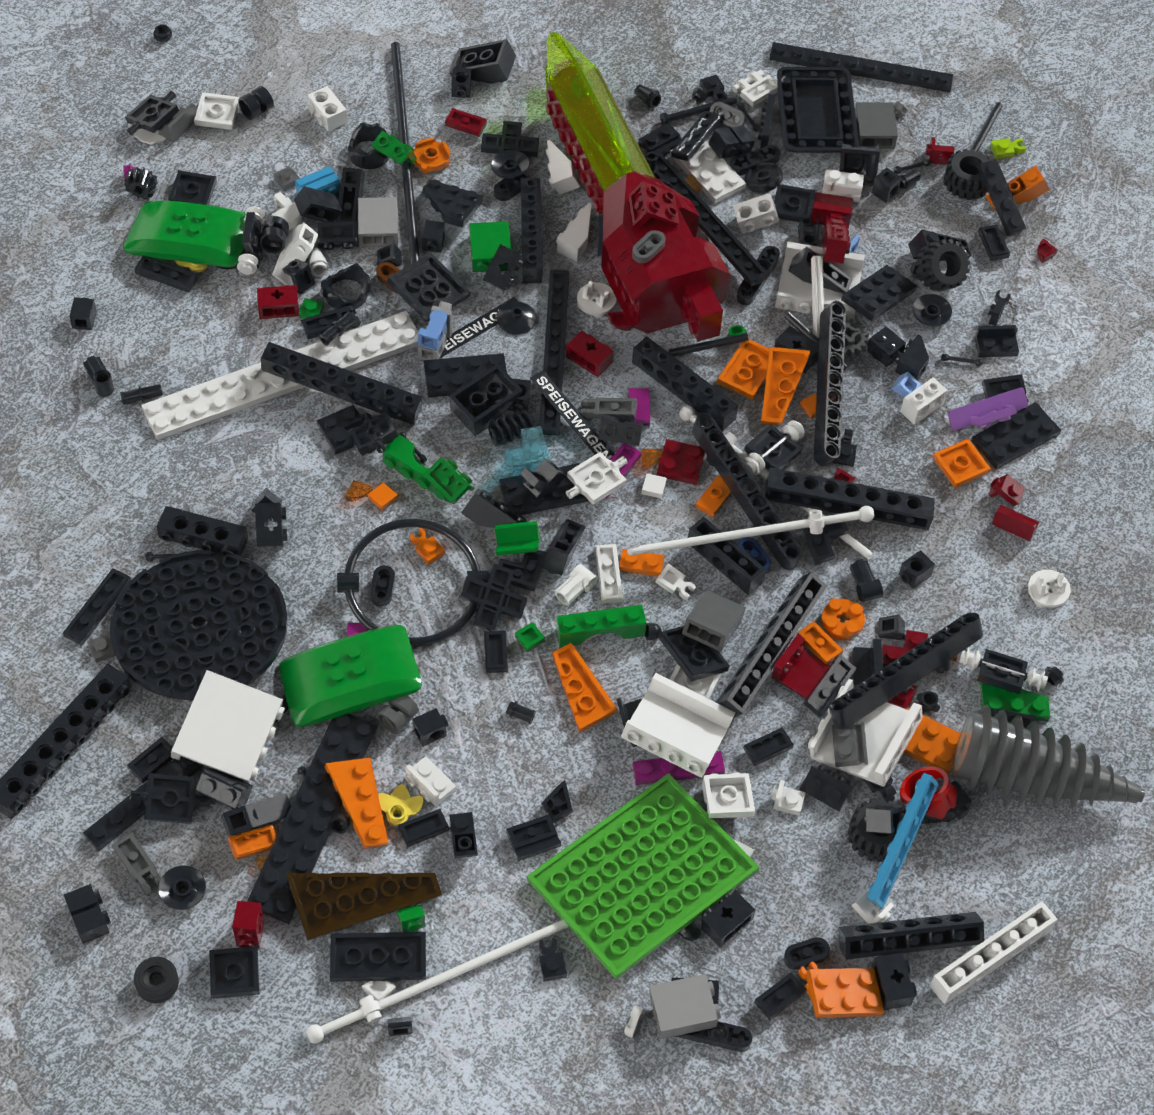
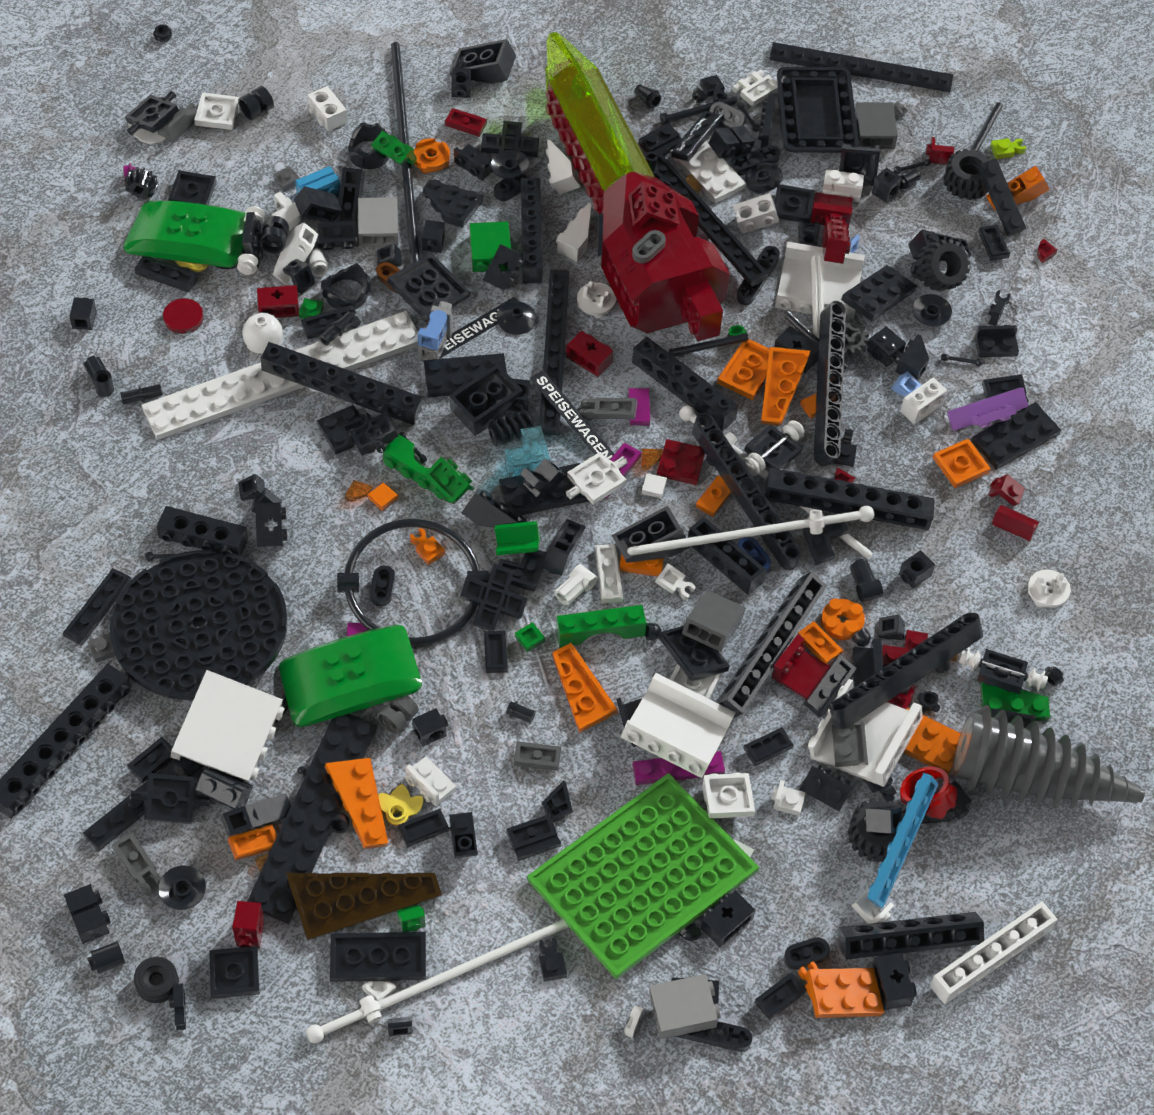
(106, 958): none -> black brick
(178, 1001): none -> black plate
(183, 315): none -> dark red tile
(251, 487): none -> black slope
(260, 330): none -> white cylinder
(473, 161): none -> black bracket
(537, 756): none -> dark grey plate
(618, 320): dark red tile -> none
(621, 429): black brick -> none
(652, 529): none -> black slope
(833, 278): black slope -> none
(862, 637): none -> black hinge

